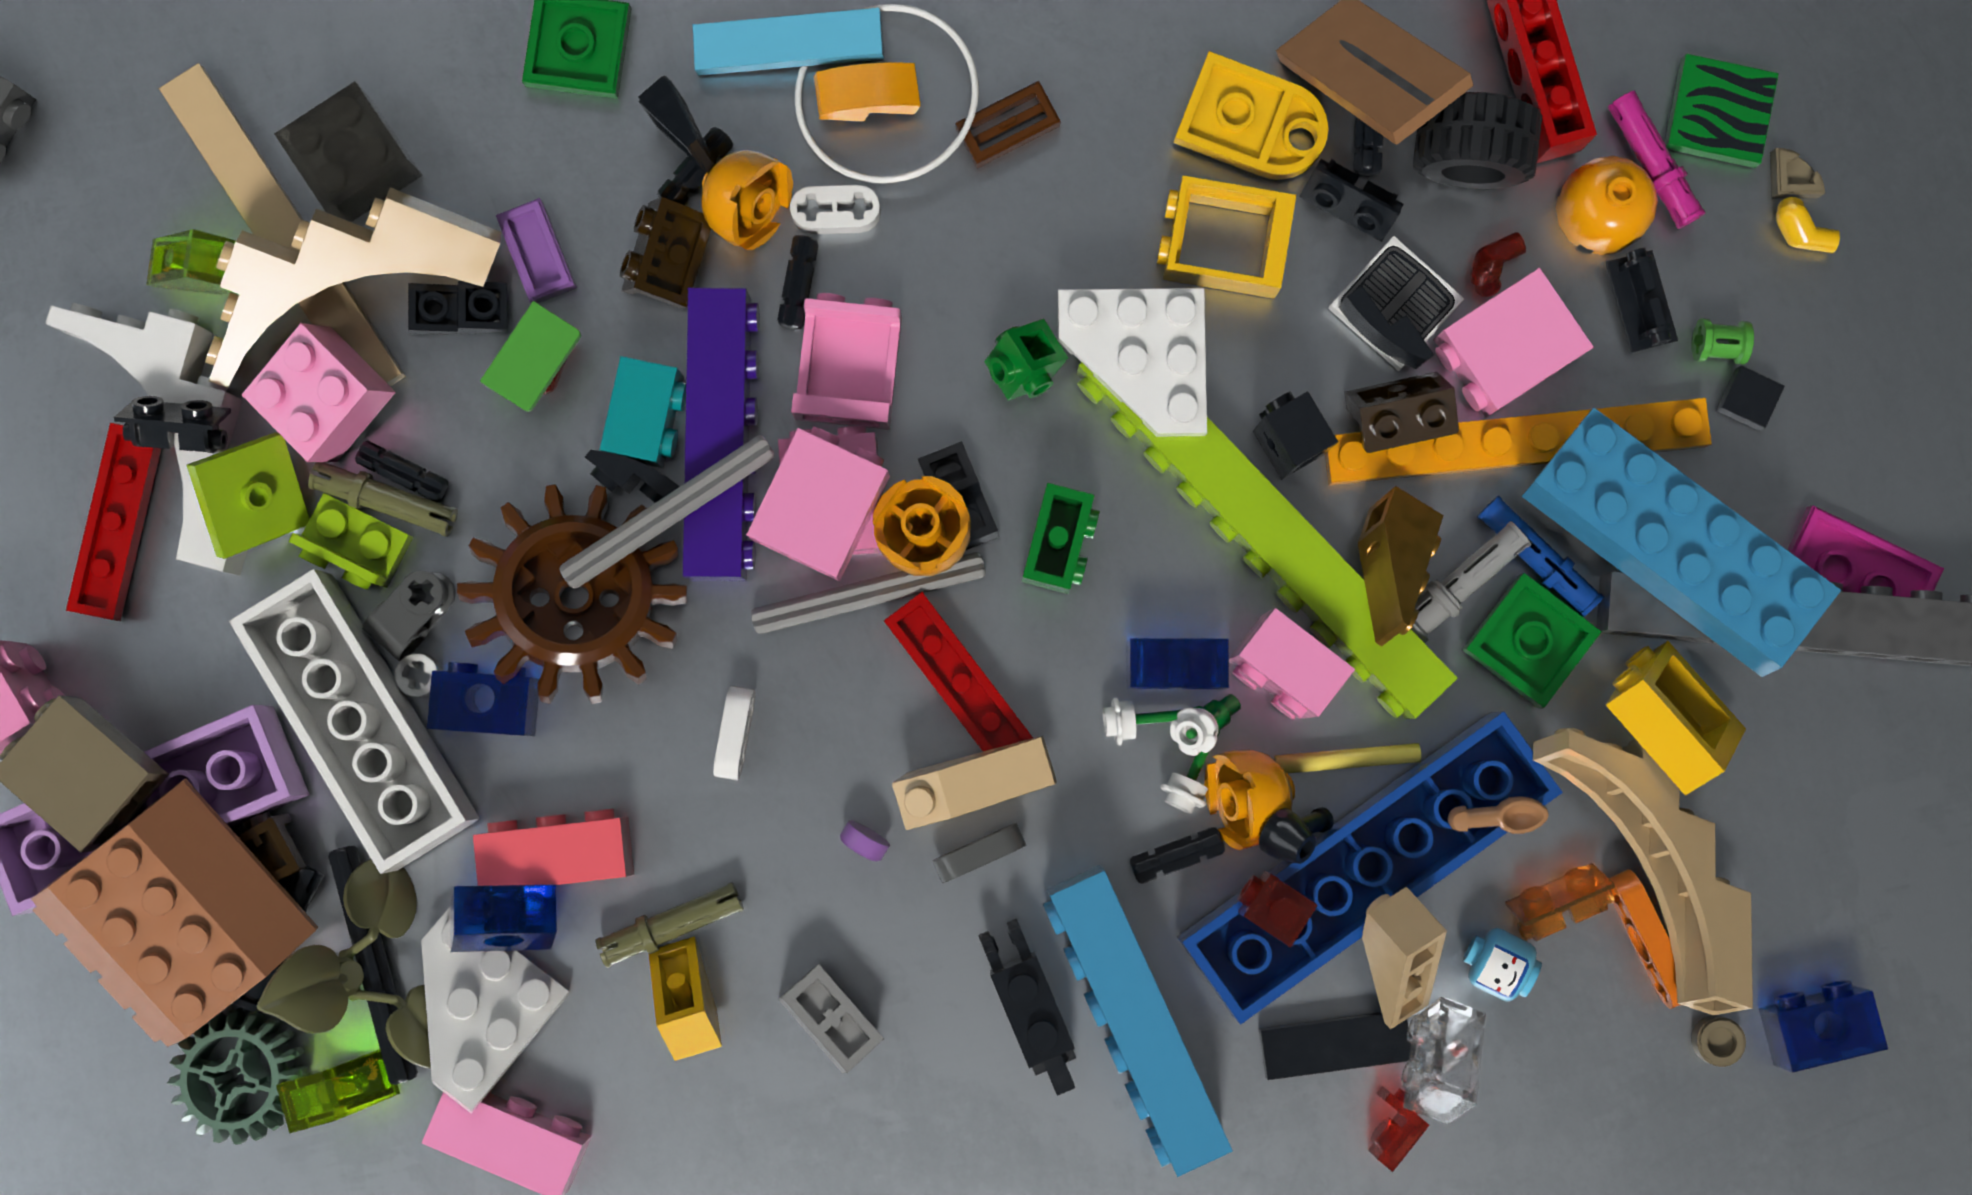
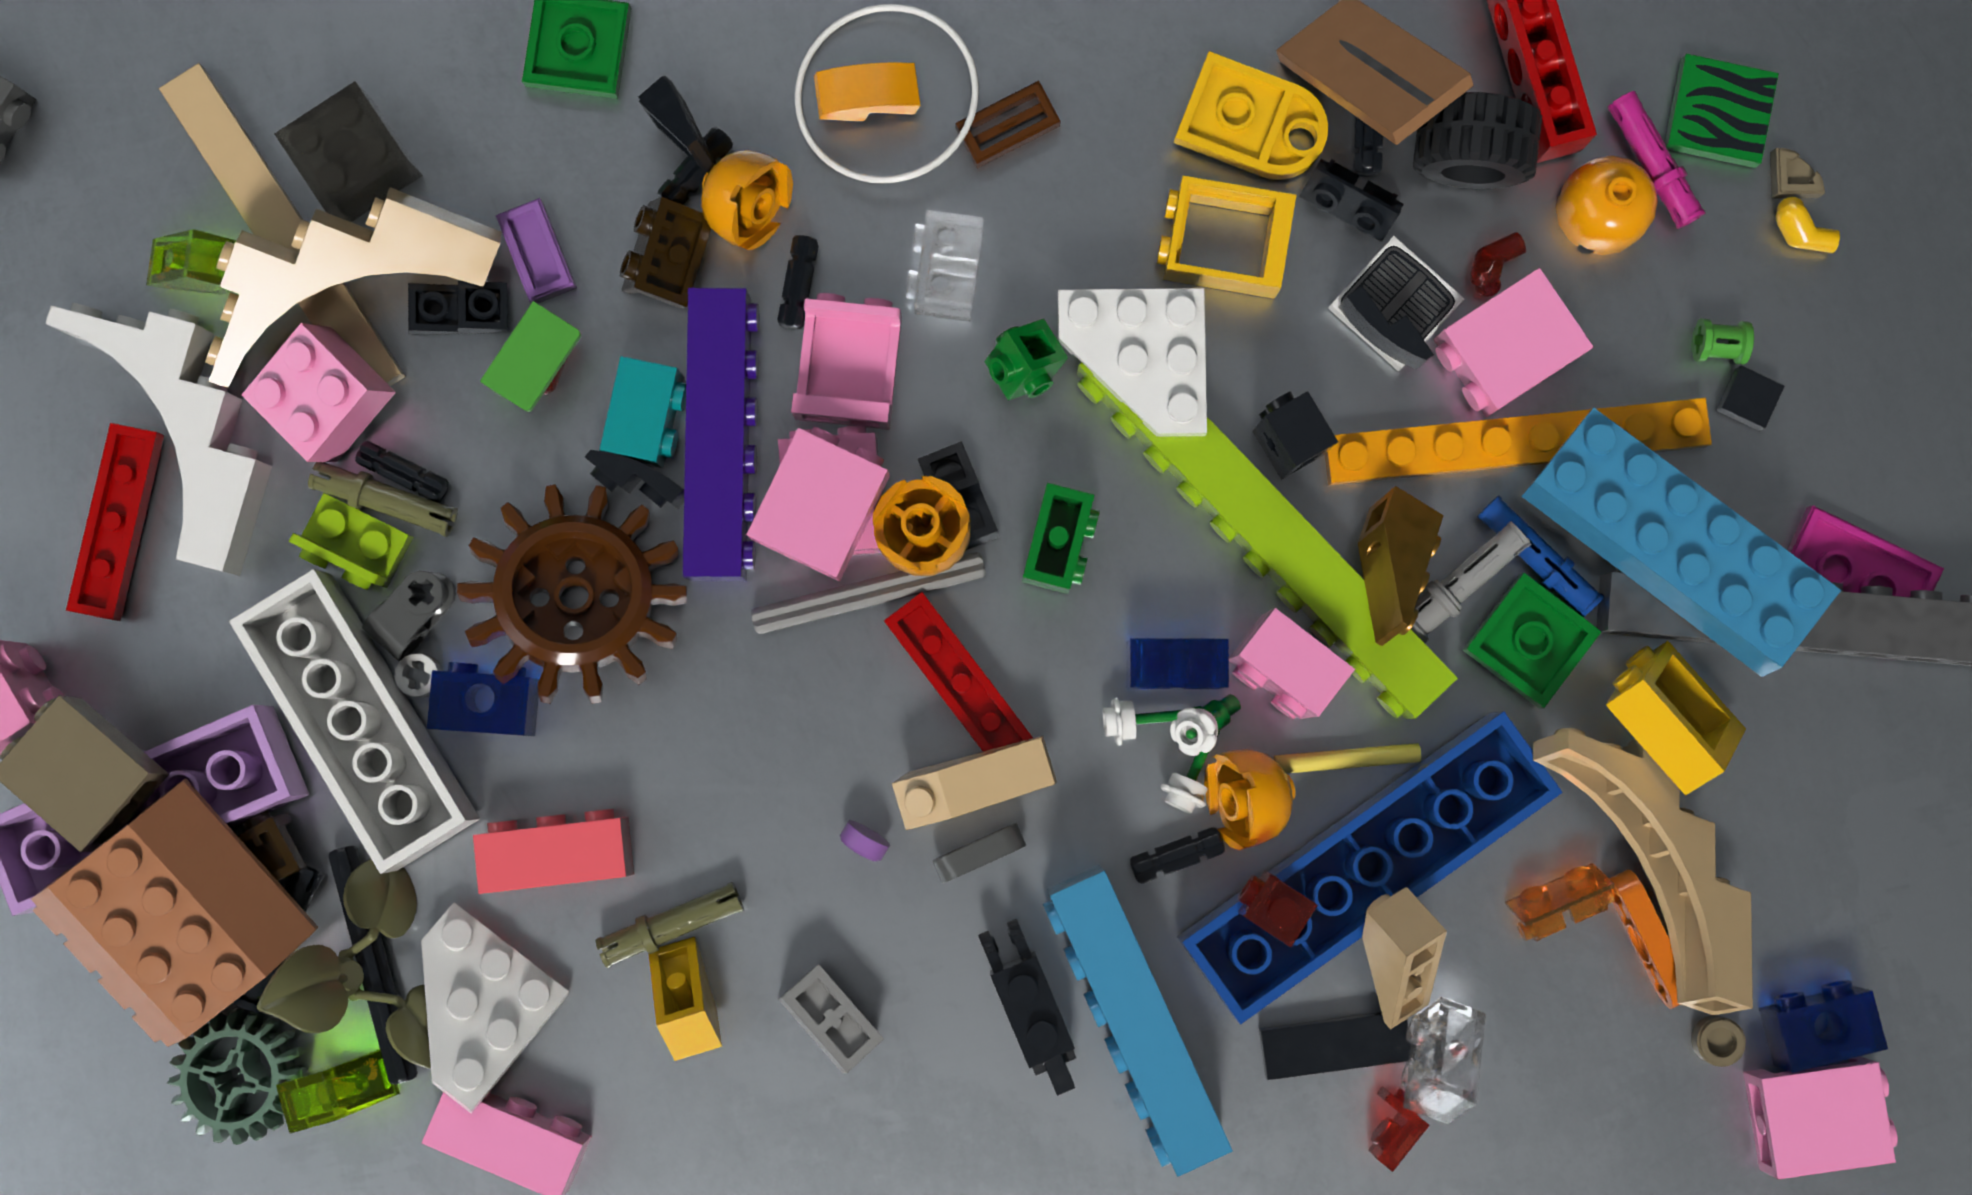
(153, 422): black hinge -> none
(248, 494): lime plate -> none
(503, 918): clear blue brick -> none
(666, 512): light grey axle -> none
(734, 733): white beam -> none
(788, 41): medium azure tile -> none
(835, 197): white beam -> none
(947, 265): none -> clear brick
(1291, 836): black bar -> none
(1404, 411): dark brown bracket -> none
(1502, 964): head -> none
(1512, 815): medium nougat piece -> none
(1641, 300): black hinge -> none
(1821, 1118): none -> bright pink panel

